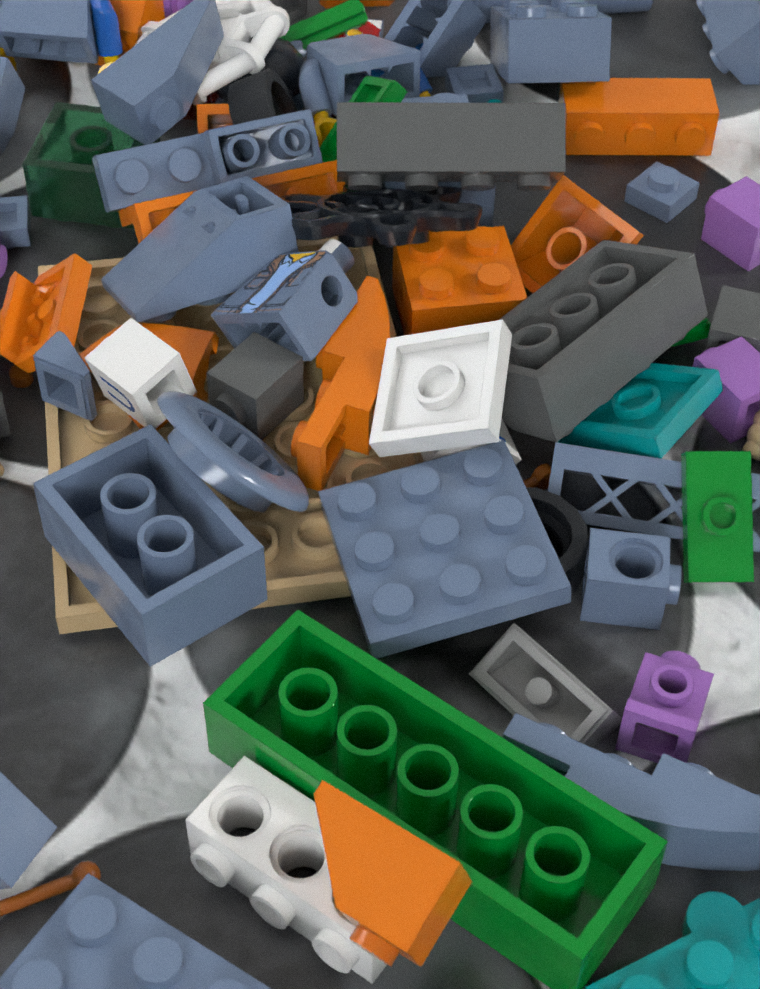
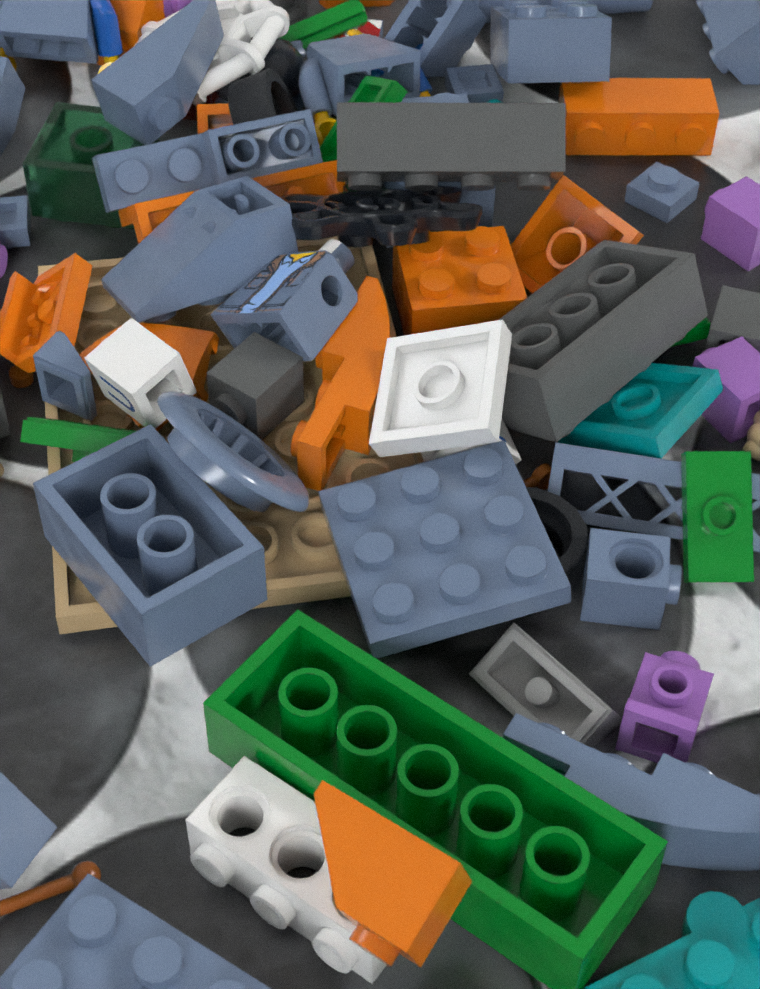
(79, 437): none -> green plate

